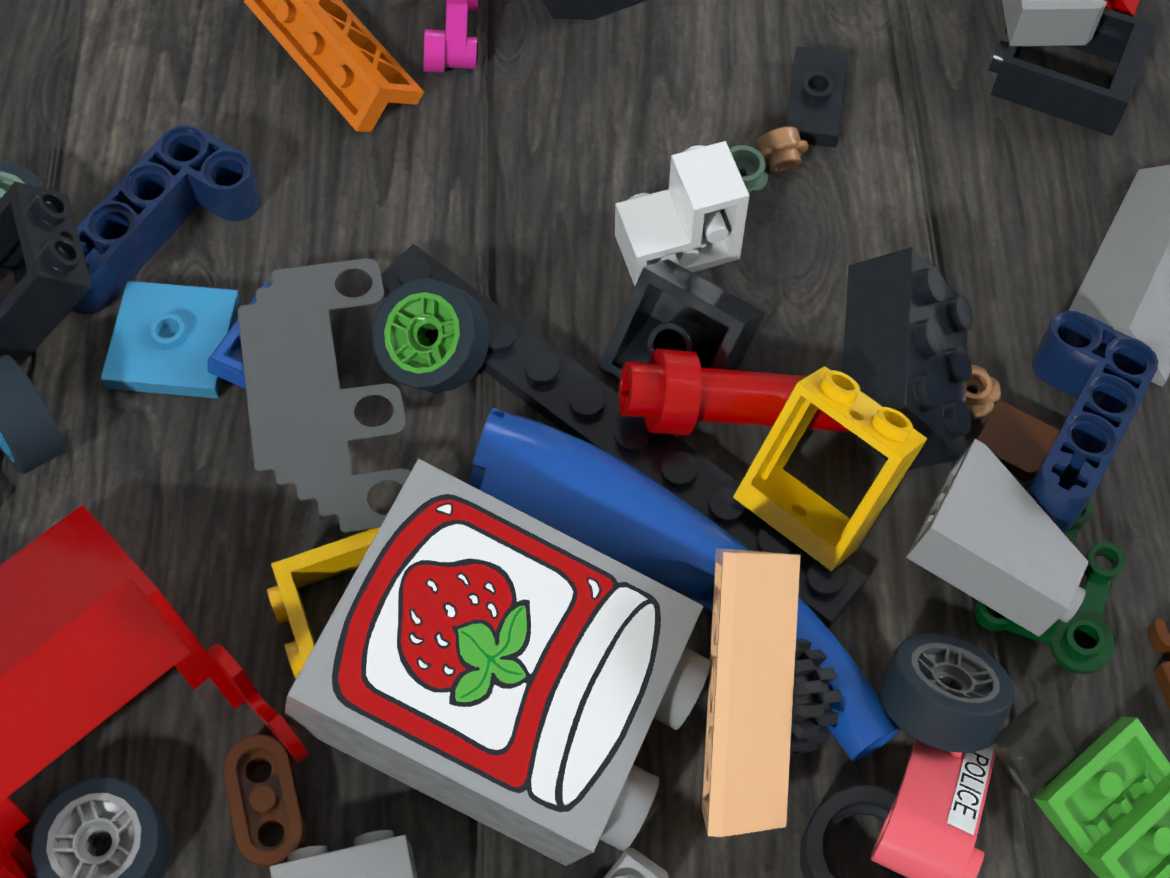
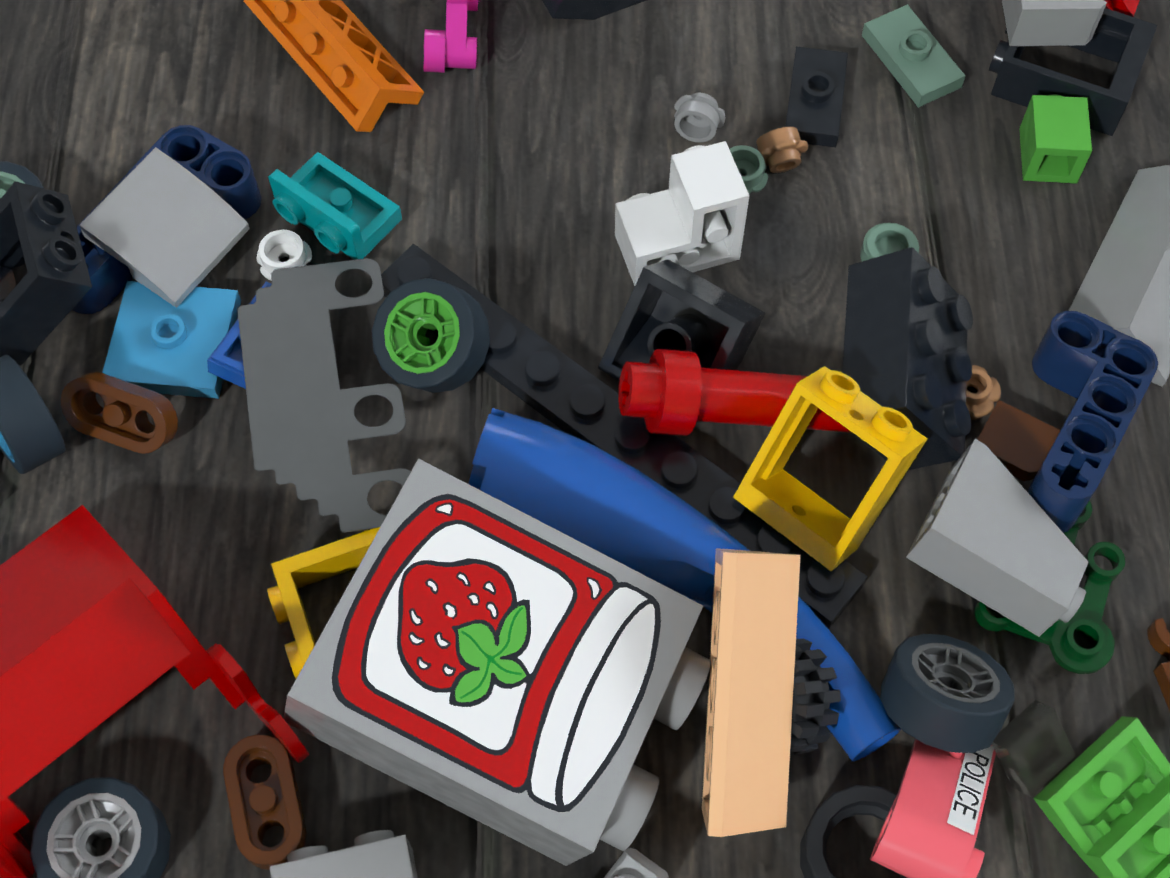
(124, 412): none -> reddish brown plate
(165, 227): none -> light grey slope
(281, 245): none -> white plate
(334, 206): none -> teal bracket
(698, 117): none -> light grey plate
(886, 239): none -> sand green tile
(913, 55): none -> sand green plate
(1055, 139): none -> bright green brick

